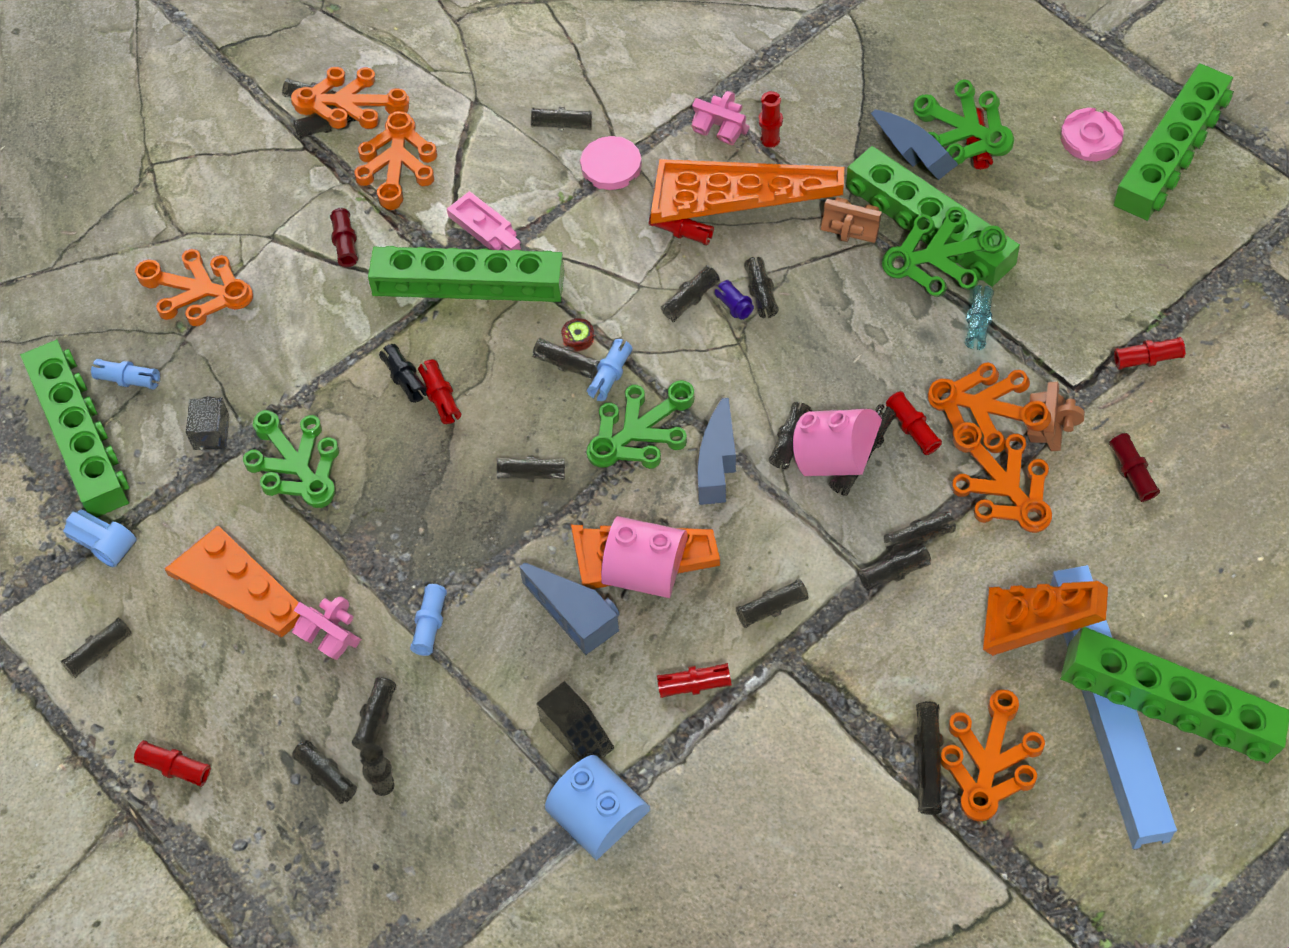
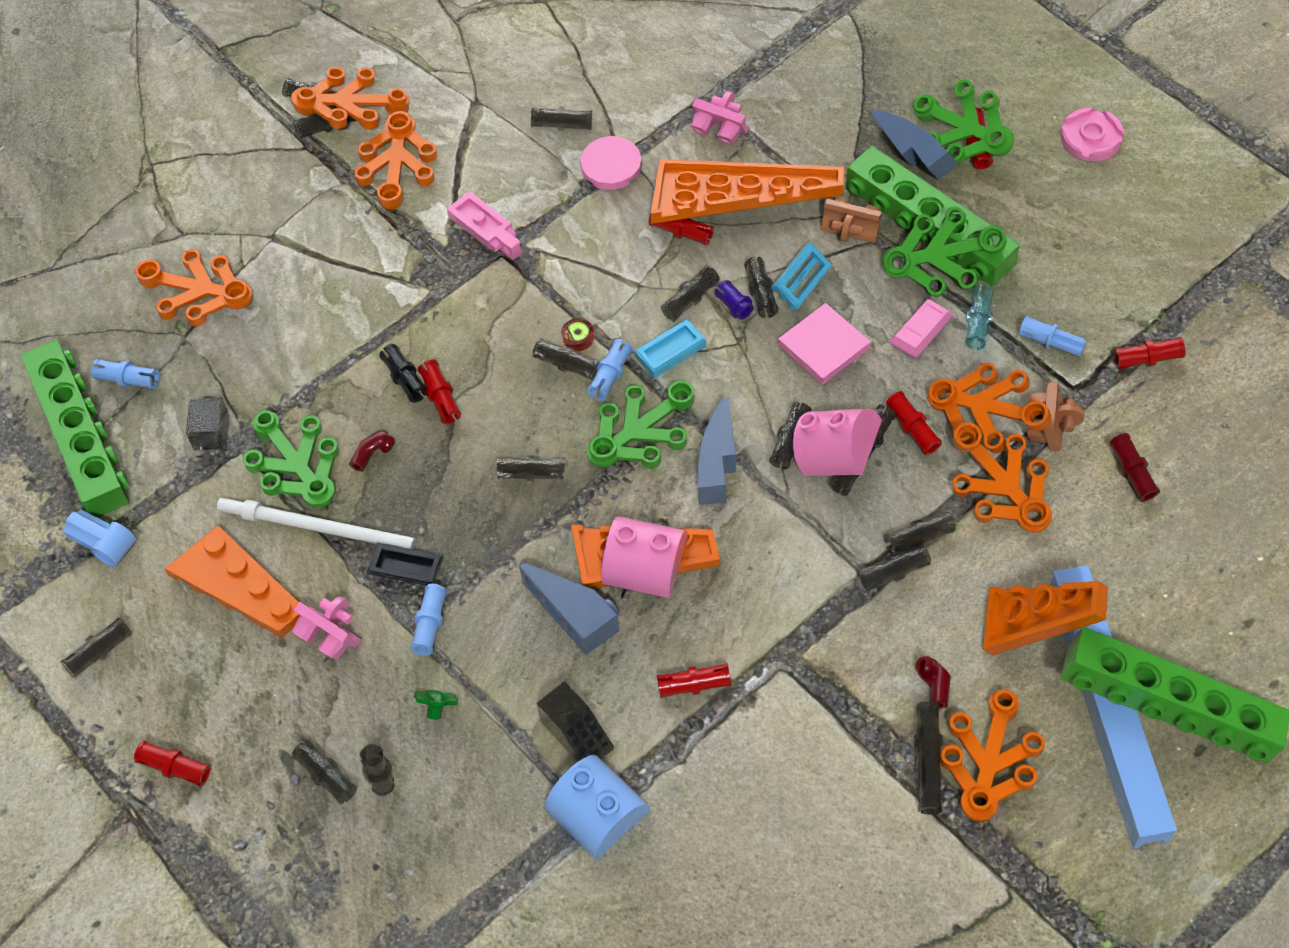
(254, 511): none -> white bar
(343, 237): dark red pin -> none
(368, 446): none -> dark red arm
(374, 713): clear smoke pin -> none
(405, 564): none -> black tile
(435, 701): none -> green plant
(466, 273): bright green brick -> none
(670, 348): none -> medium azure tile
(770, 119): red pin -> none
(772, 603): clear smoke pin -> none
(787, 292): none -> medium azure tile
(824, 343): none -> bright pink tile
(921, 328): none -> bright pink tile
(936, 678): none -> dark red arm
(1051, 336): none -> light blue axle
(1173, 142): bright green brick -> none

